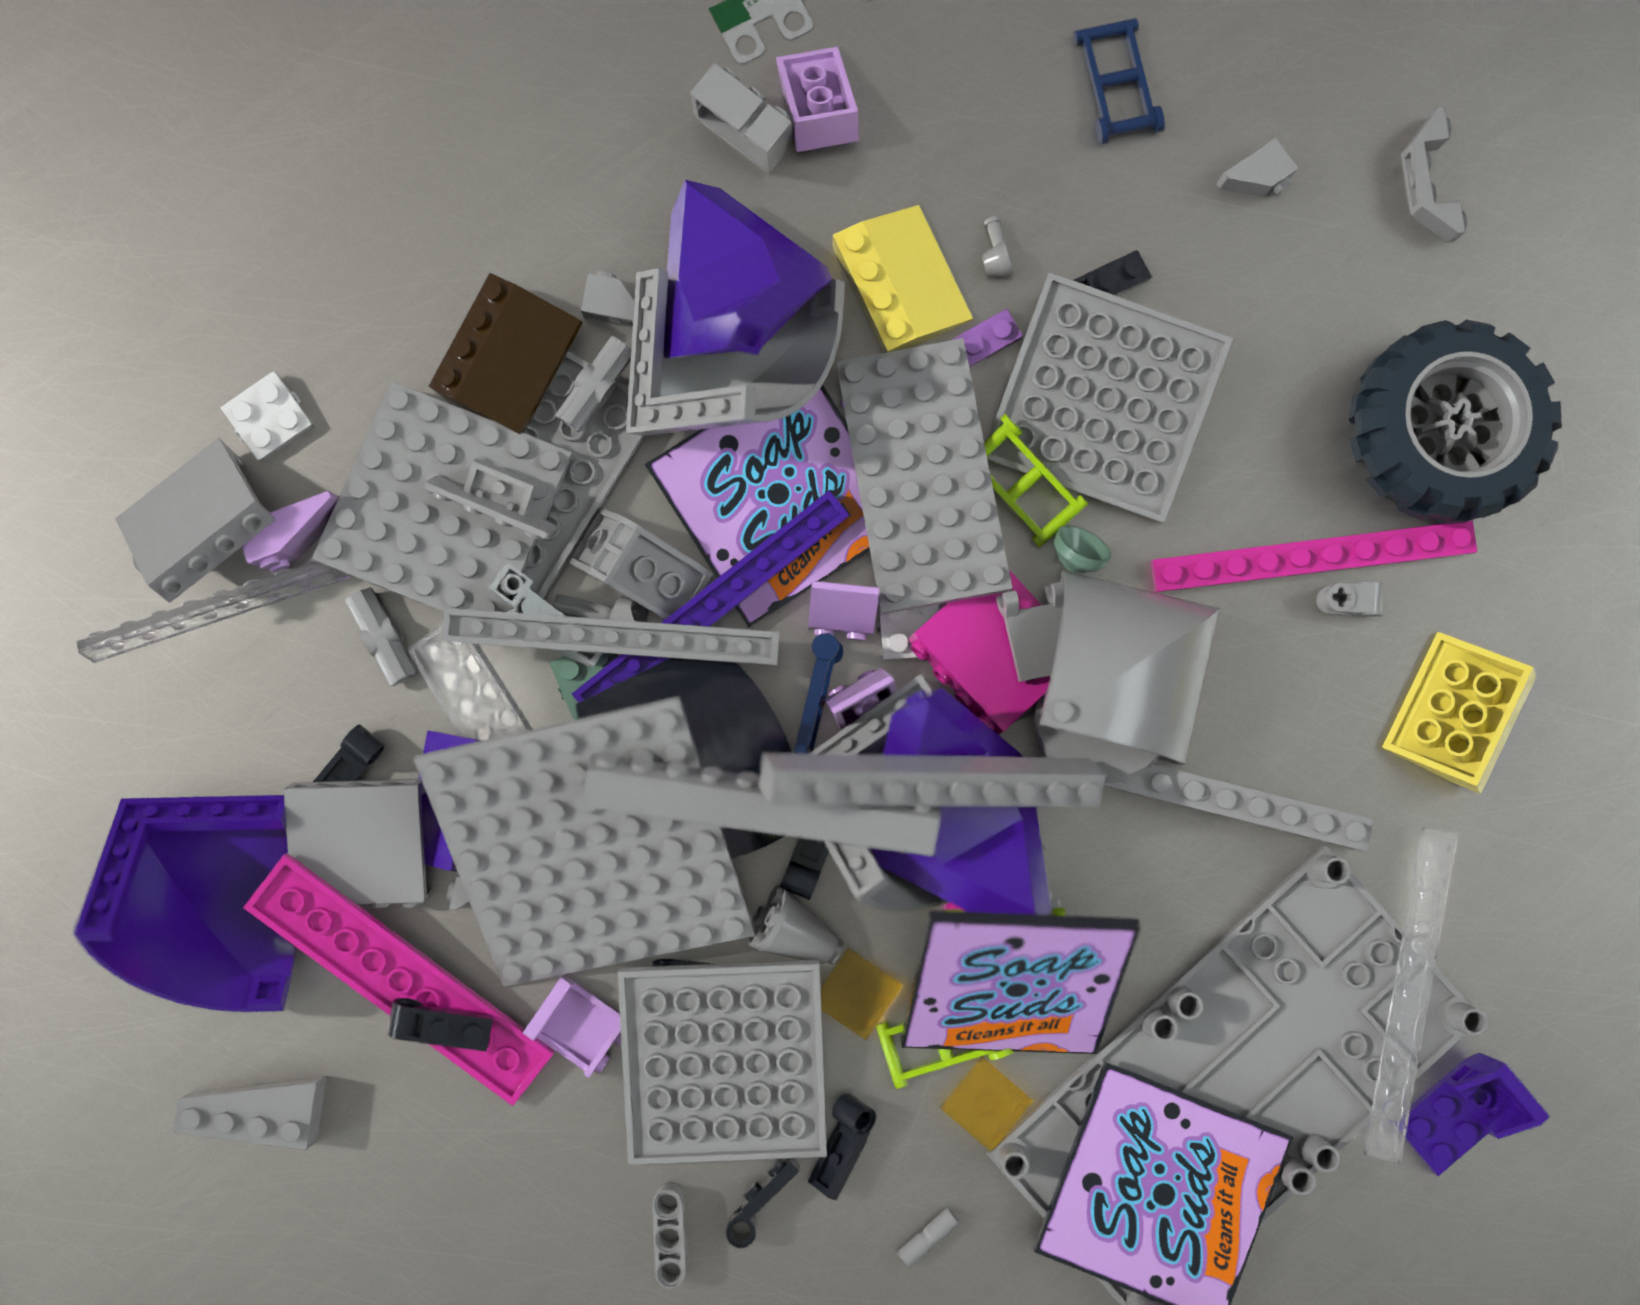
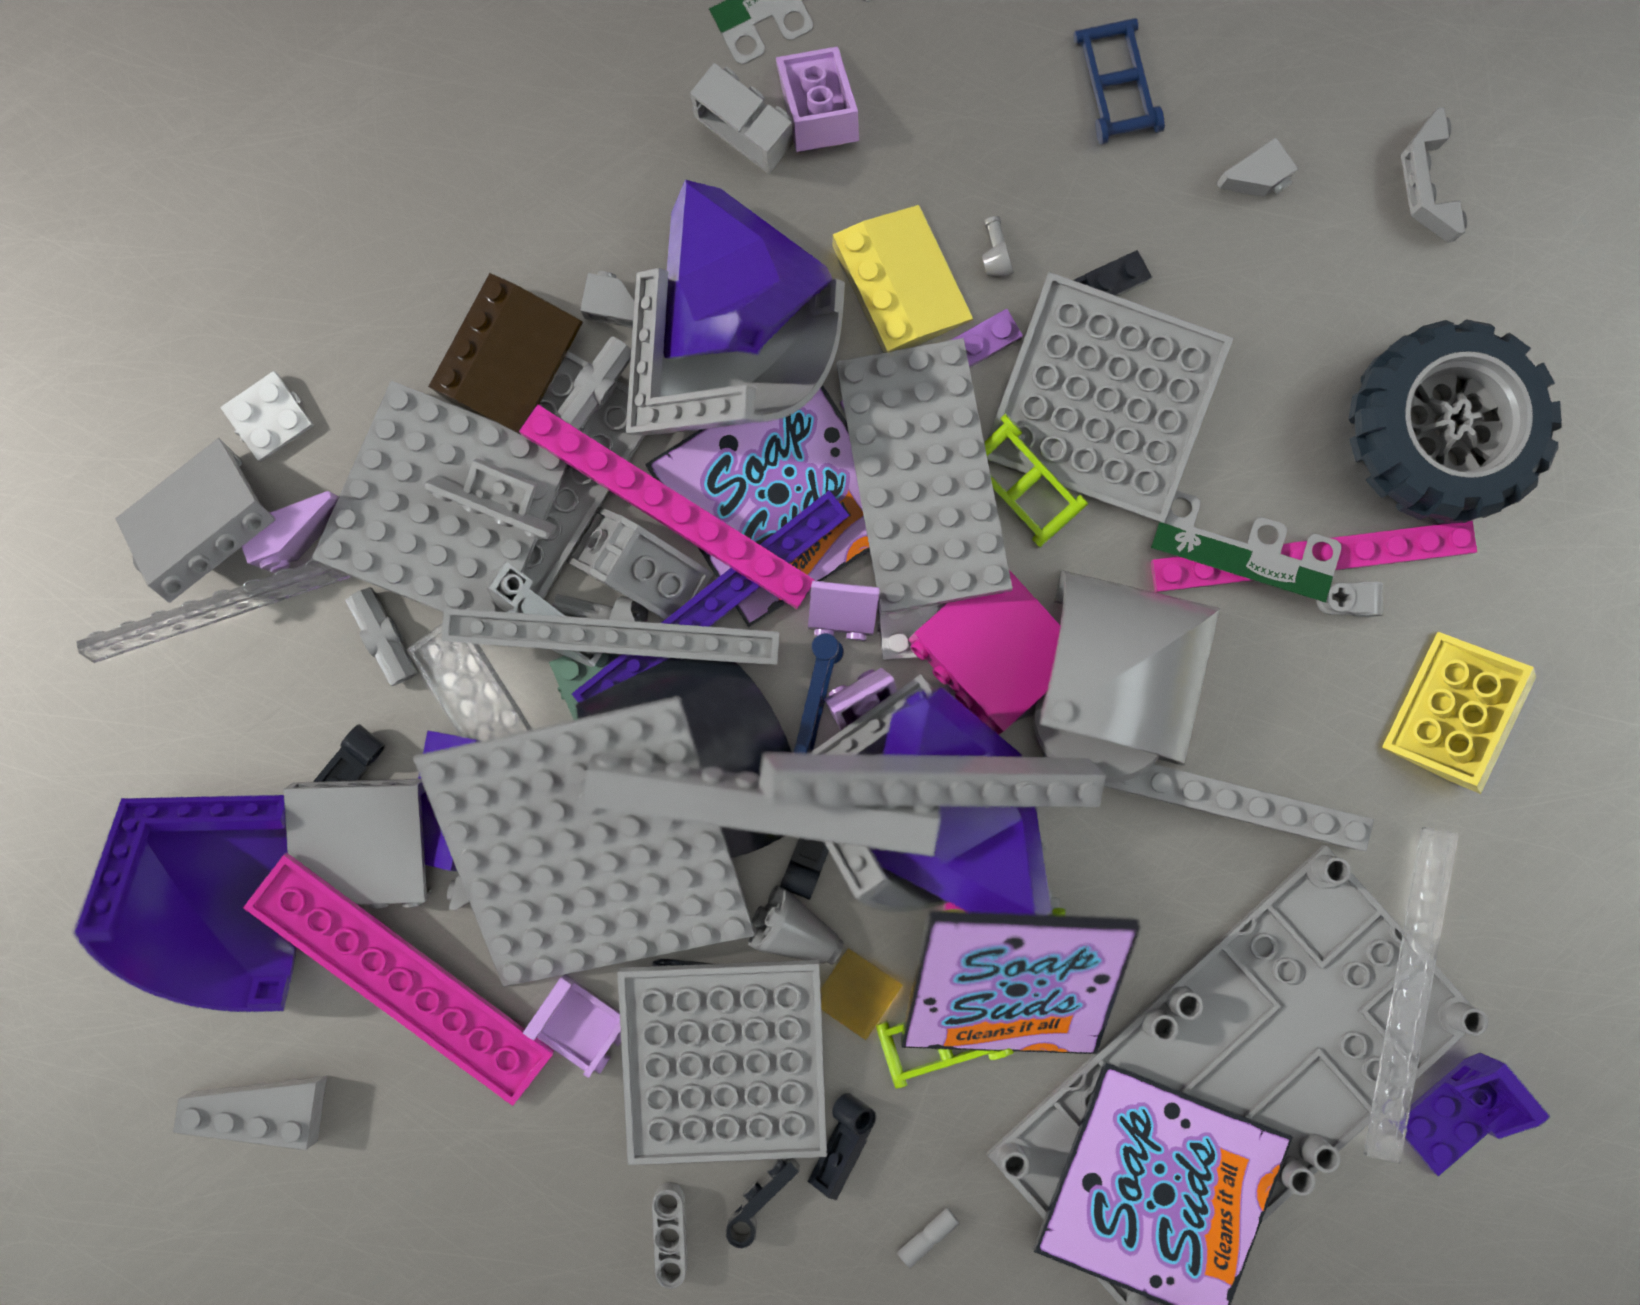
(438, 1026): black plate -> none
(667, 506): none -> dark pink plate
(986, 1103): clear yellow tile -> none
(1033, 631): light grey flag -> none
(1080, 550): sand green piece -> none
(1251, 559): none -> piece

